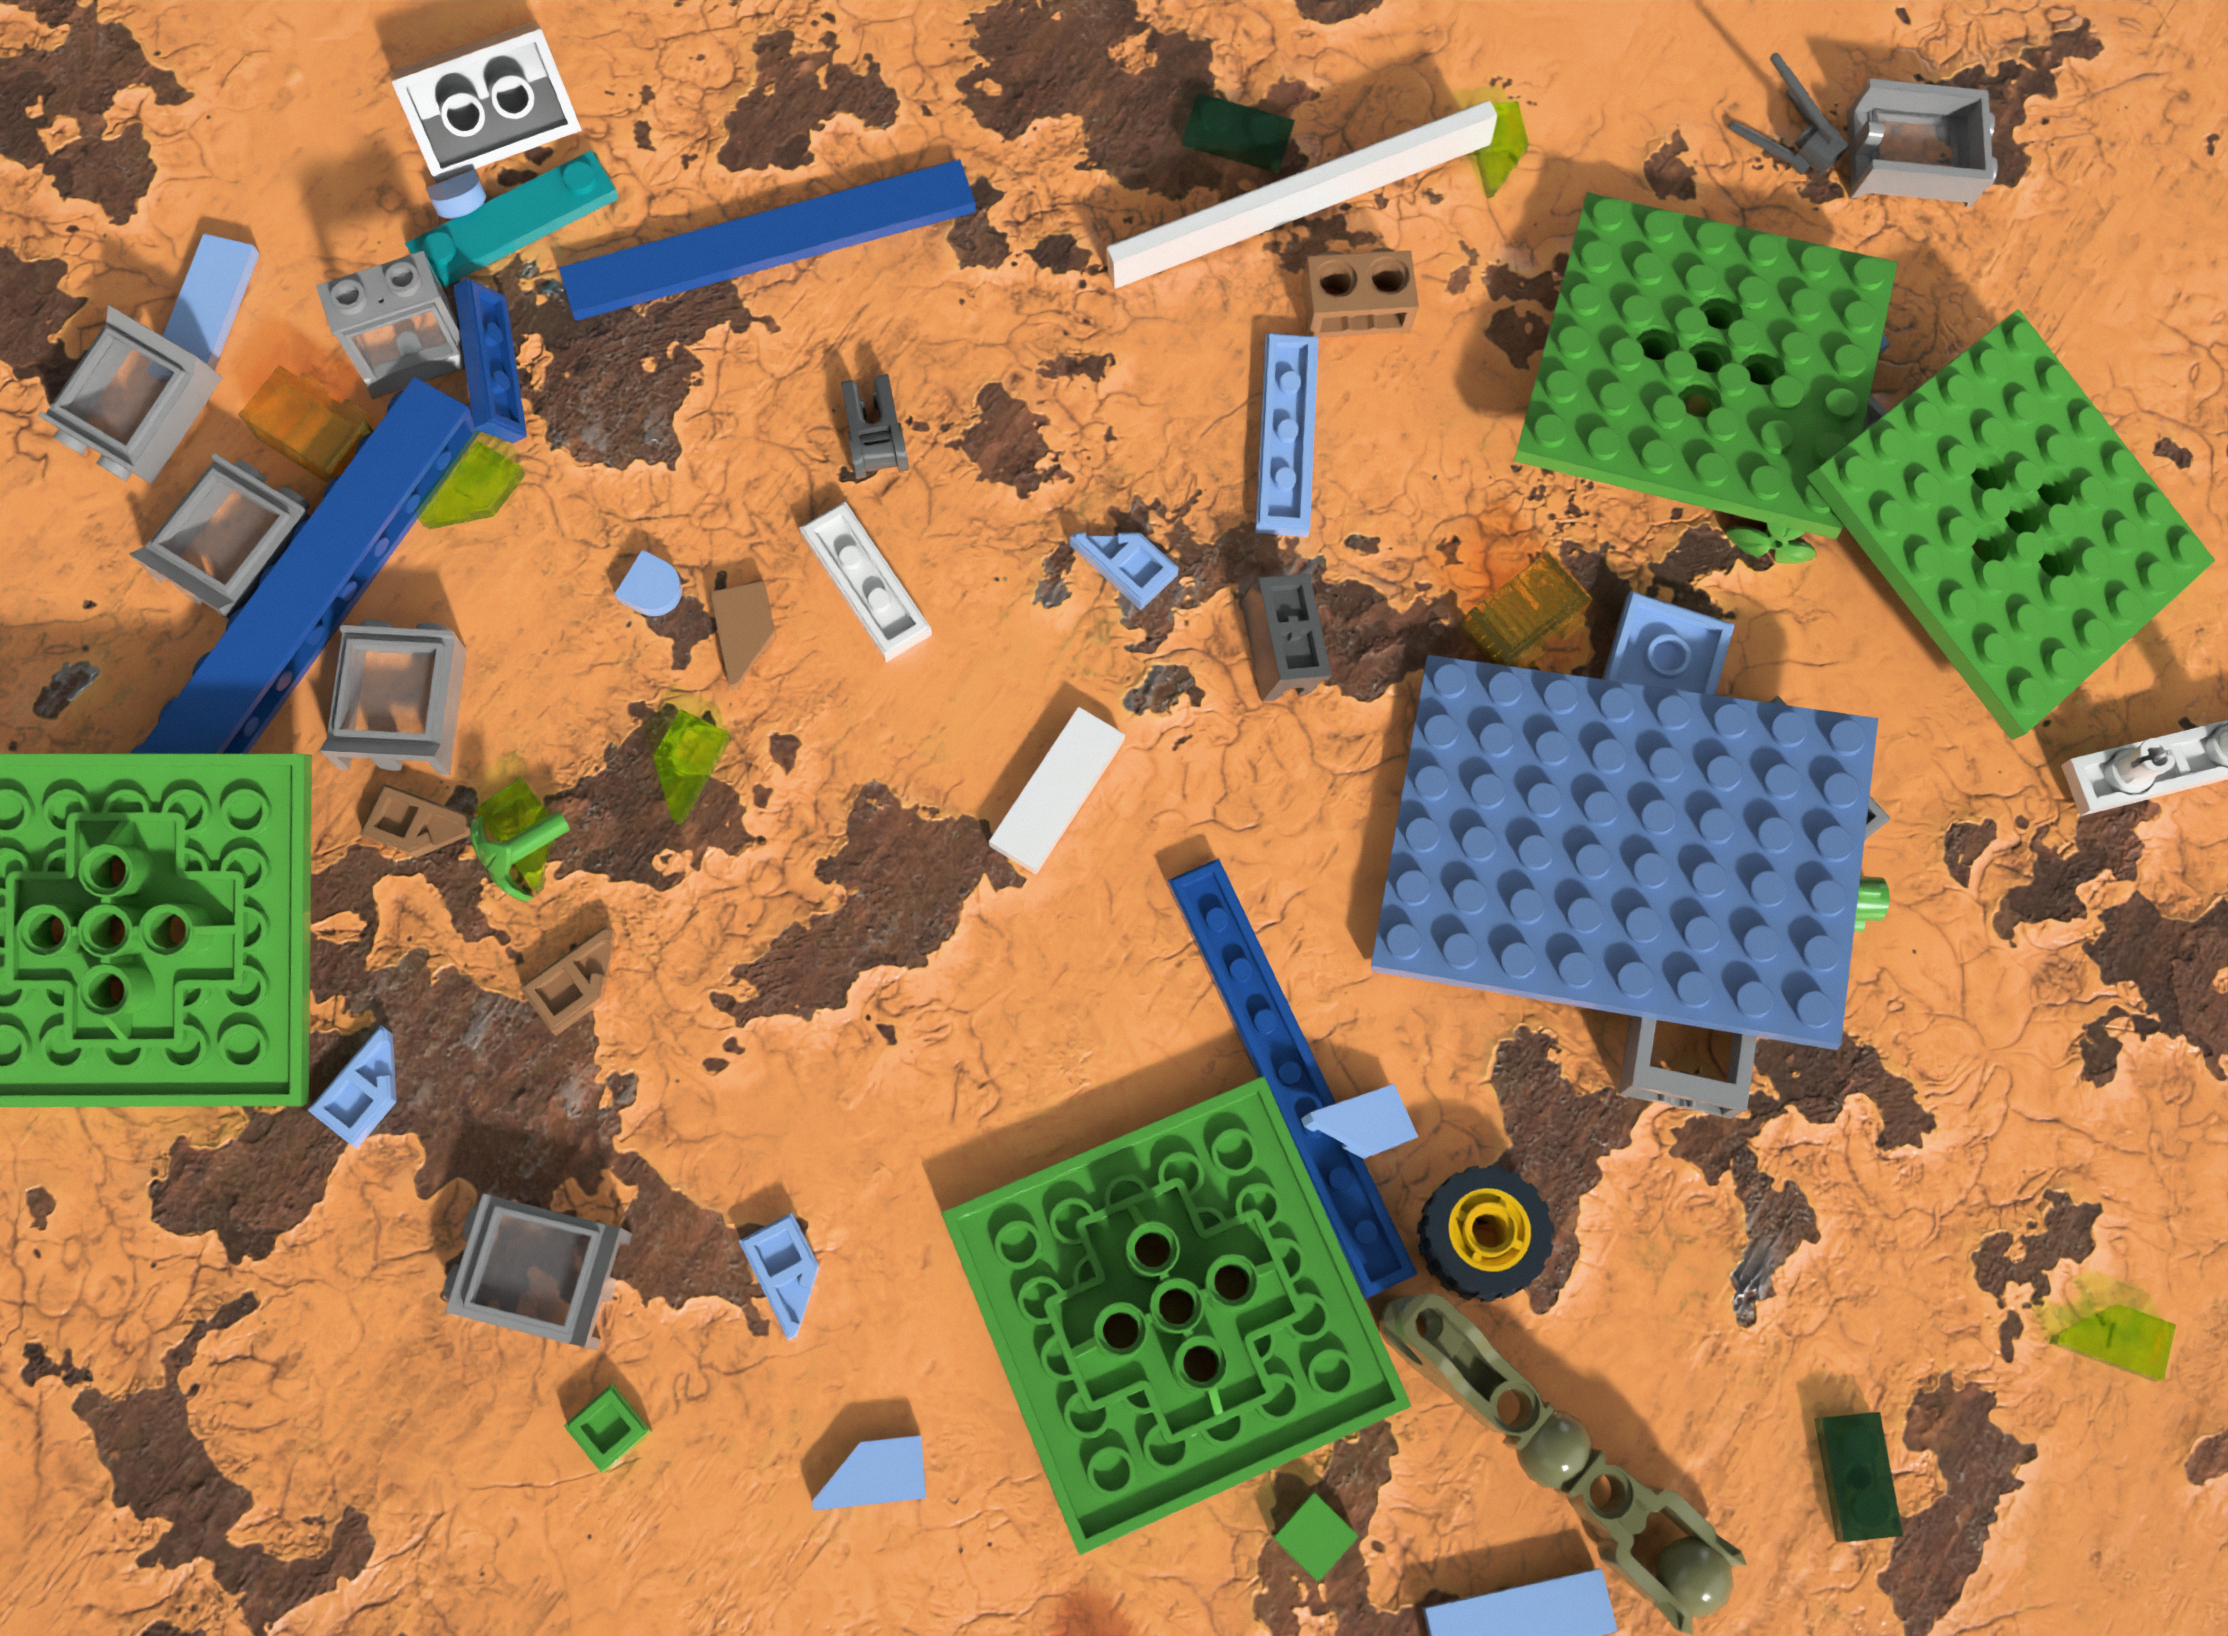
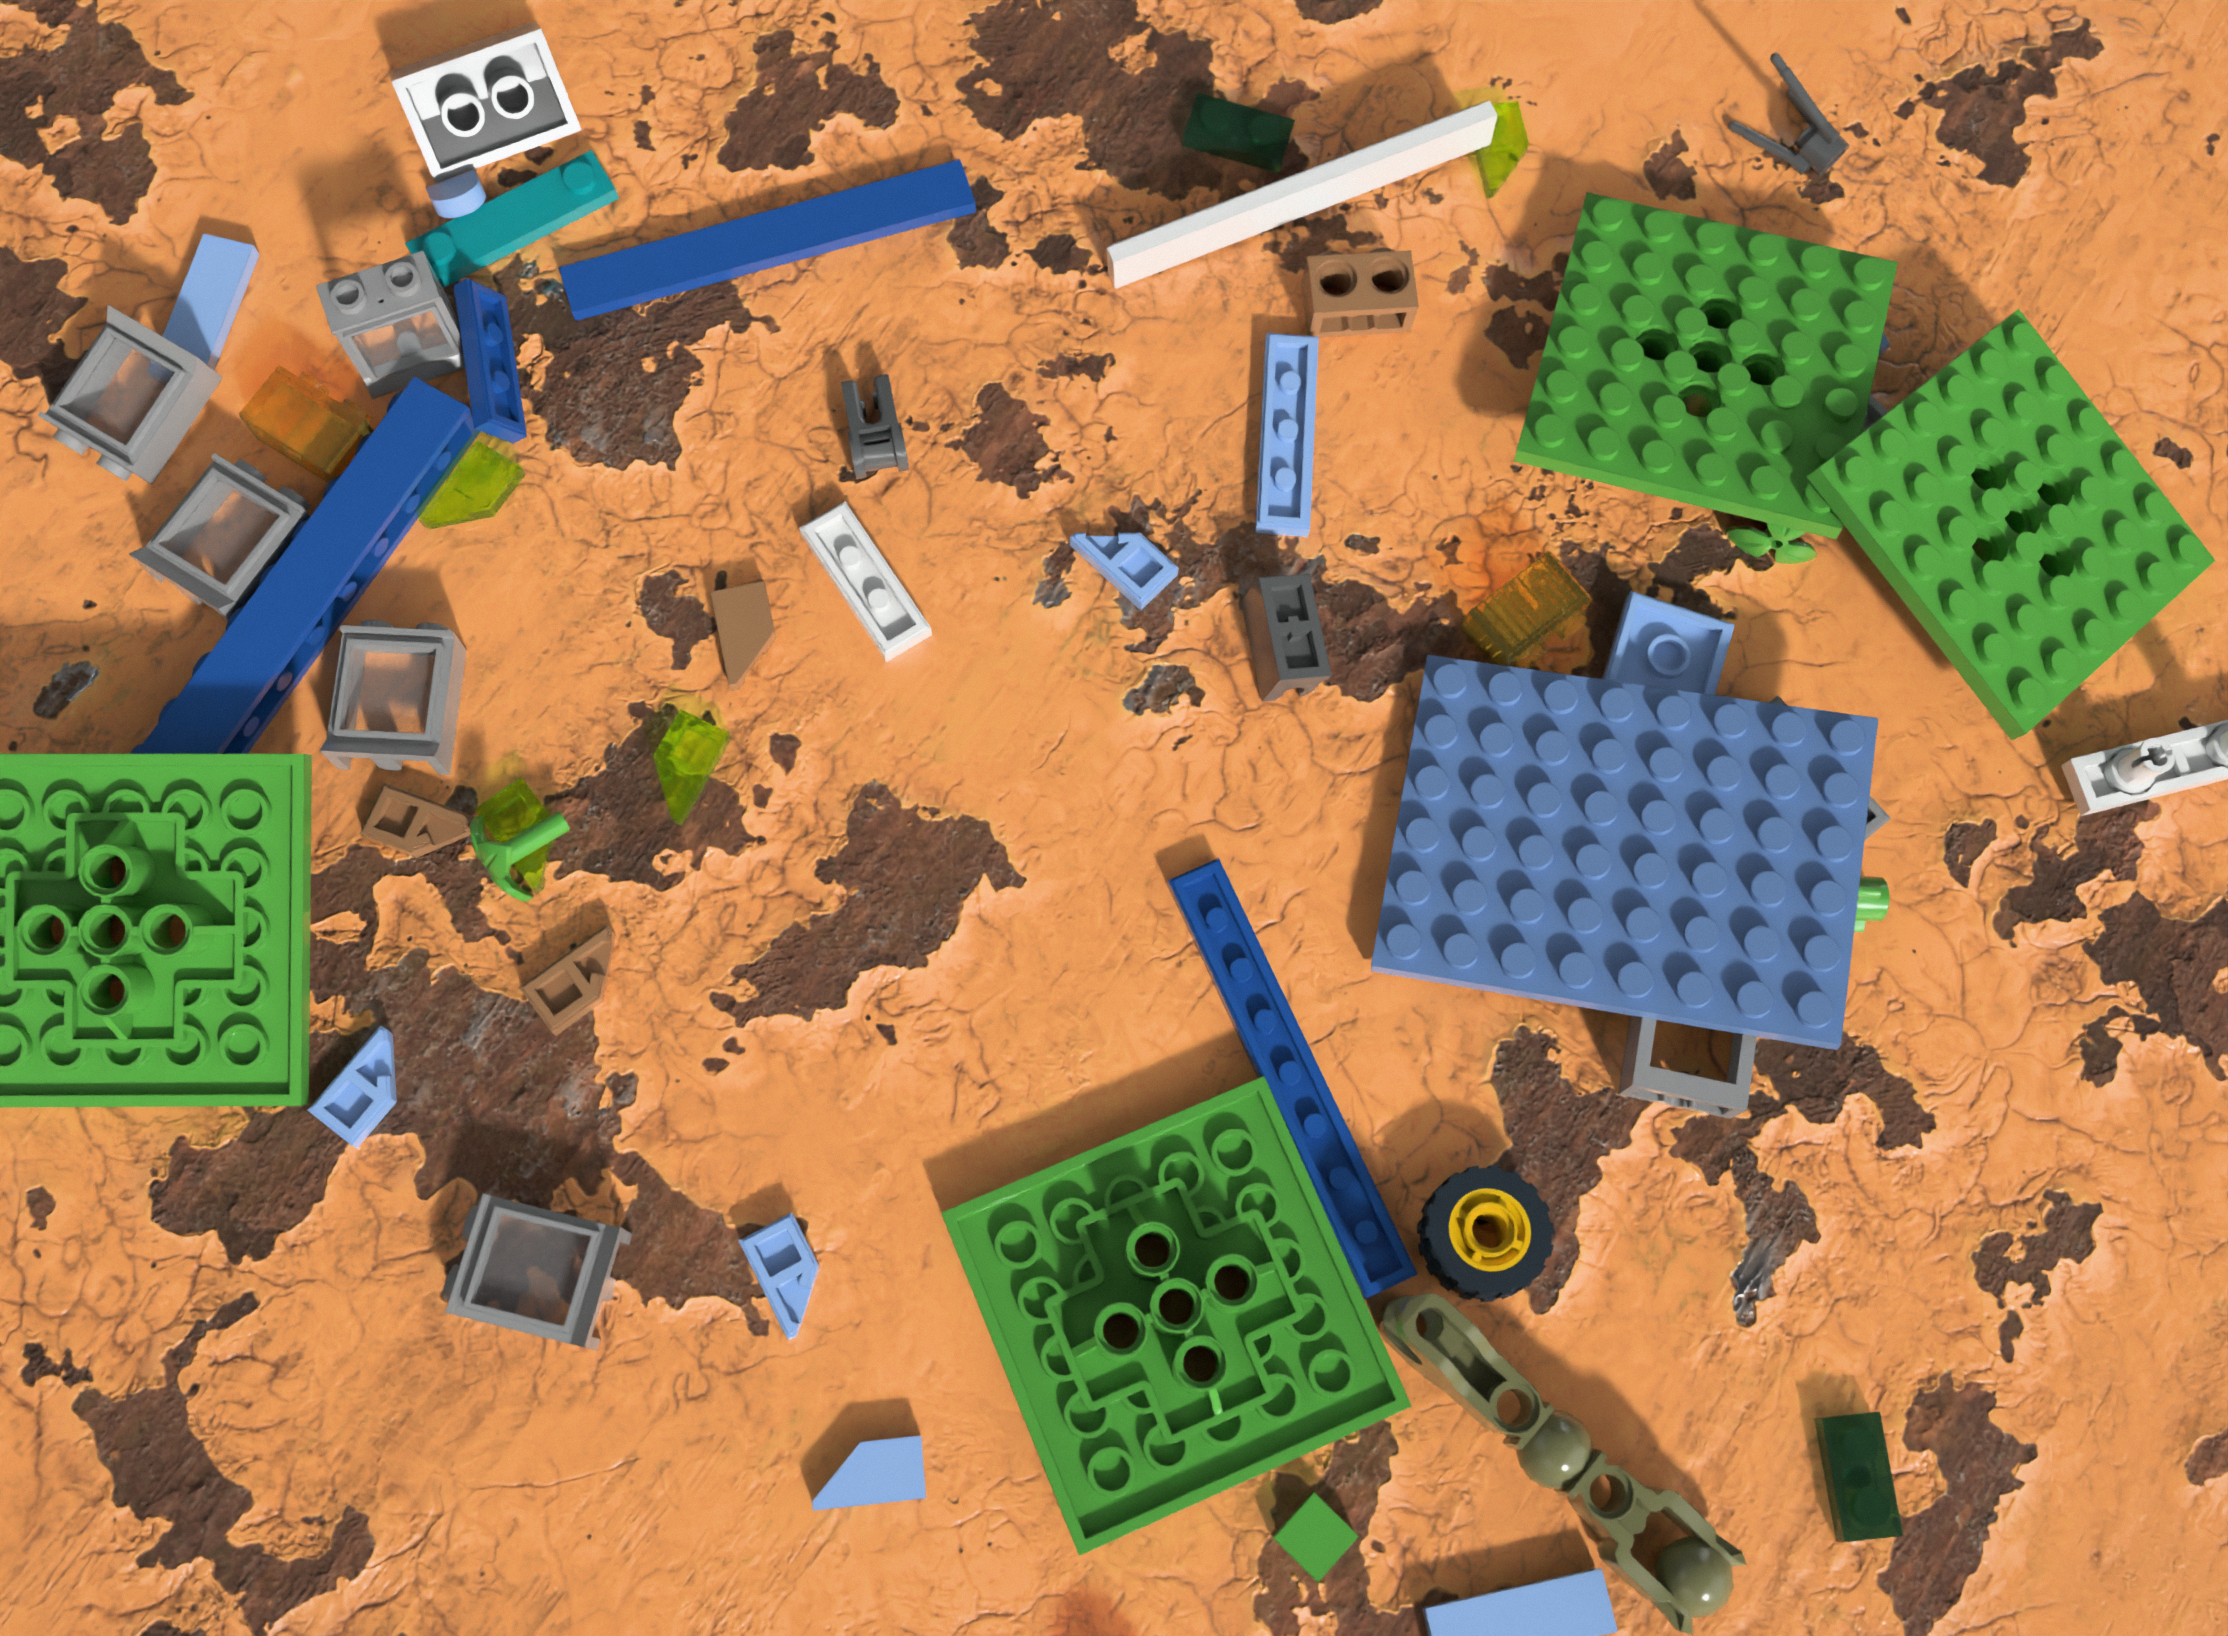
(608, 1428): bright green tile -> none
(650, 586): light blue tile -> none
(1057, 790): white tile -> none
(1365, 1122): light blue tile -> none
(1920, 141): light grey window -> none
(2121, 1340): clear neon green tile -> none

